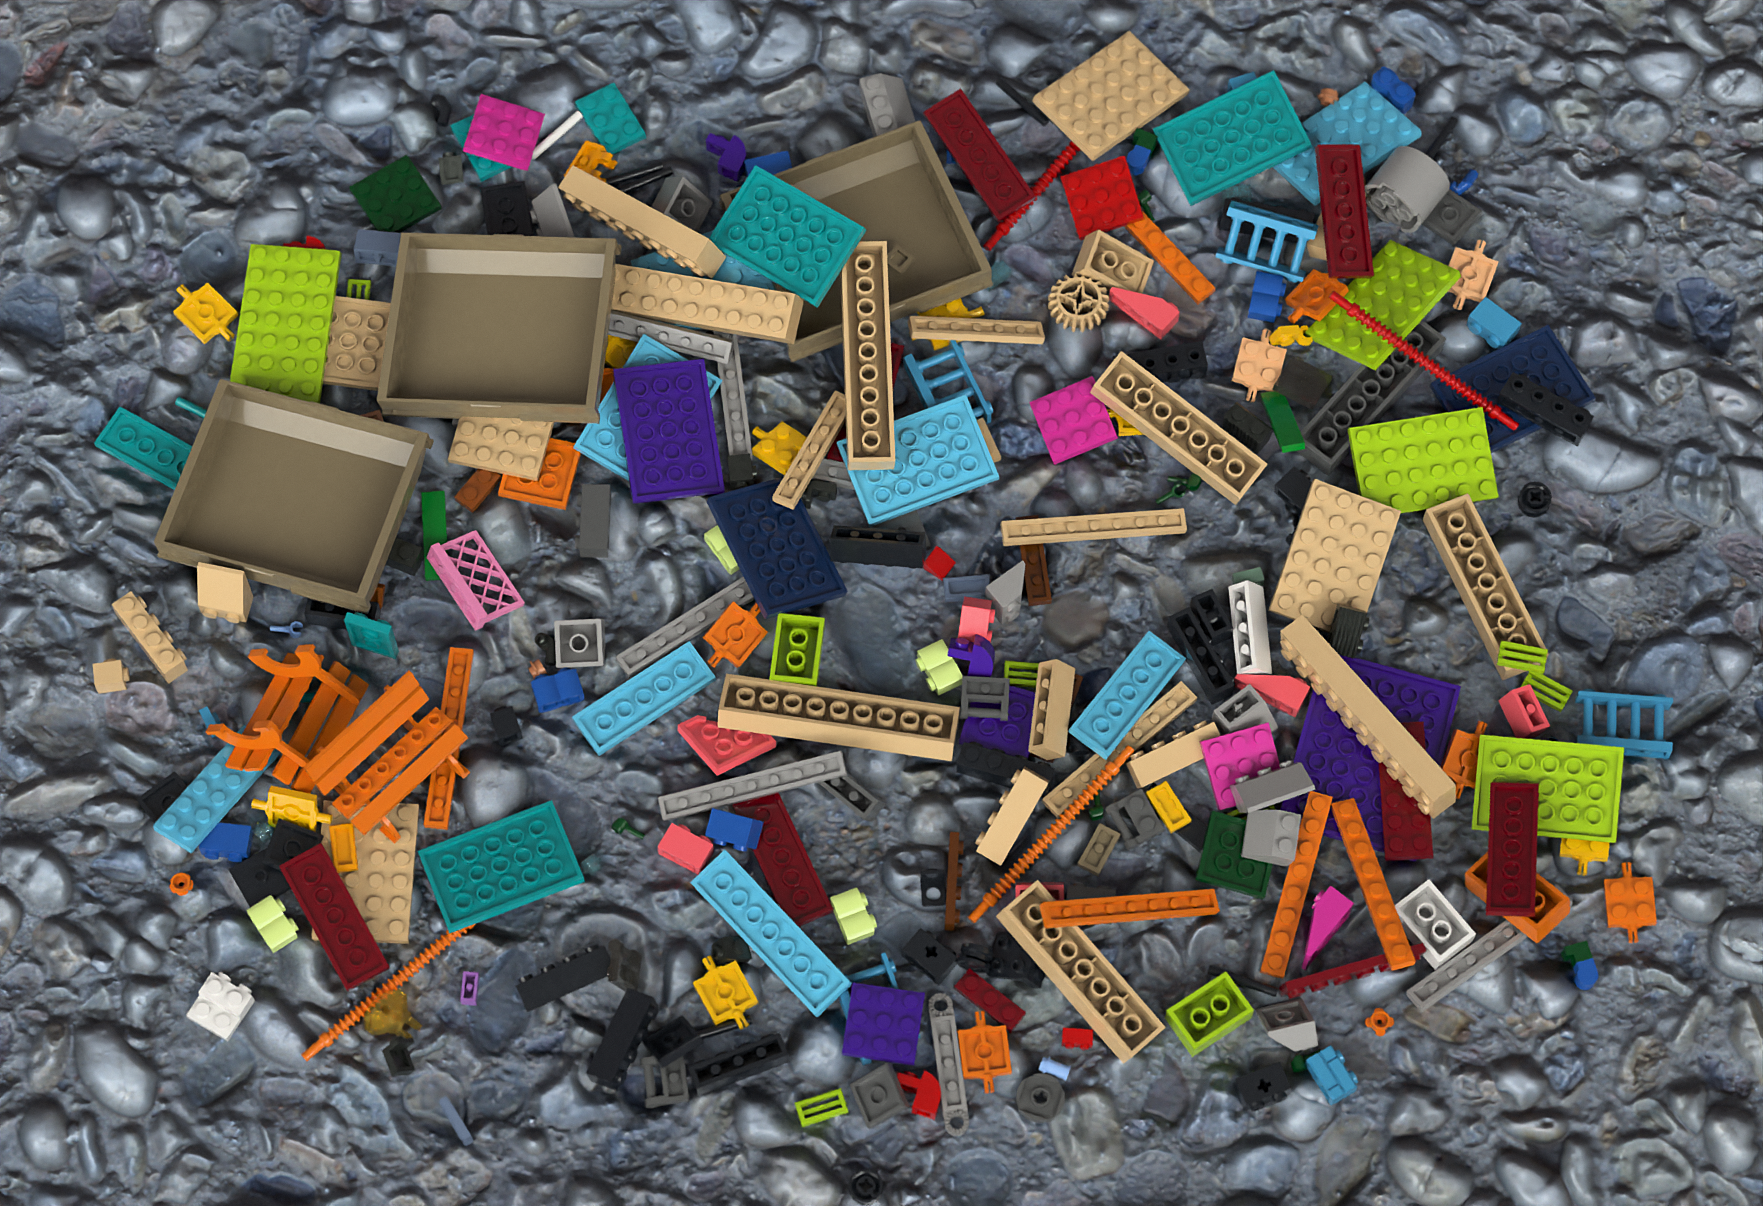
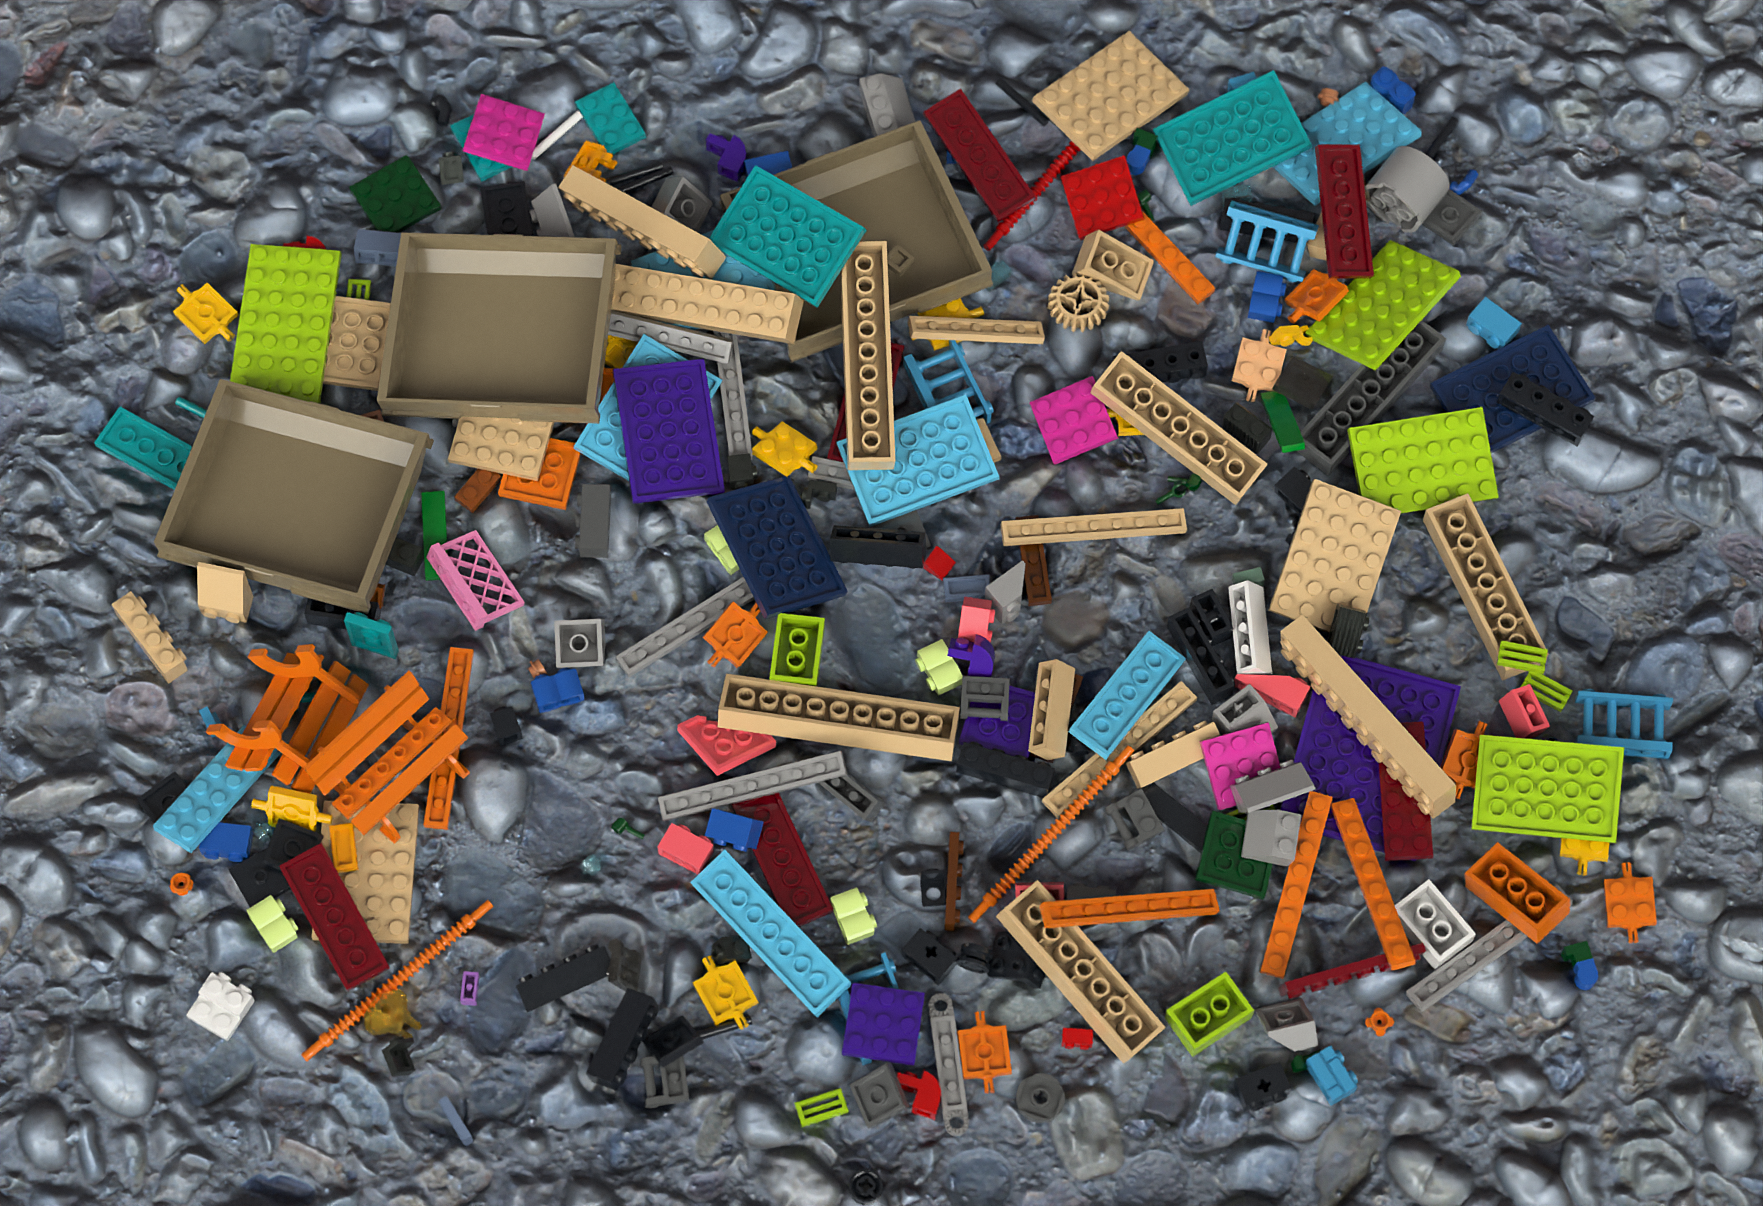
(110, 676): tan brick -> none
(288, 629): medium blue hand -> none
(501, 866): teal plate -> none
(547, 644): pearl dark grey arm -> none
(643, 698): medium azure plate -> none
(738, 1064): black brick -> none
(812, 452): tan plate -> none
(989, 1000): dark red plate -> none
(1012, 816): tan brick -> none
(1029, 675): lime tile -> none
(1054, 1068): light blue pin -> none
(1097, 811): dark green hand -> none
(1098, 849): dark tan plate -> none
(1147, 310): coral slope -> none
(1168, 807): yellow plate -> none
(1245, 981): black bar -> none
(1329, 914): dark pink slope -> none
(1353, 310): red hose -> none
(1475, 273): light nougat plate -> none
(1512, 849): dark red plate -> none
(1534, 498): black wheel -> none

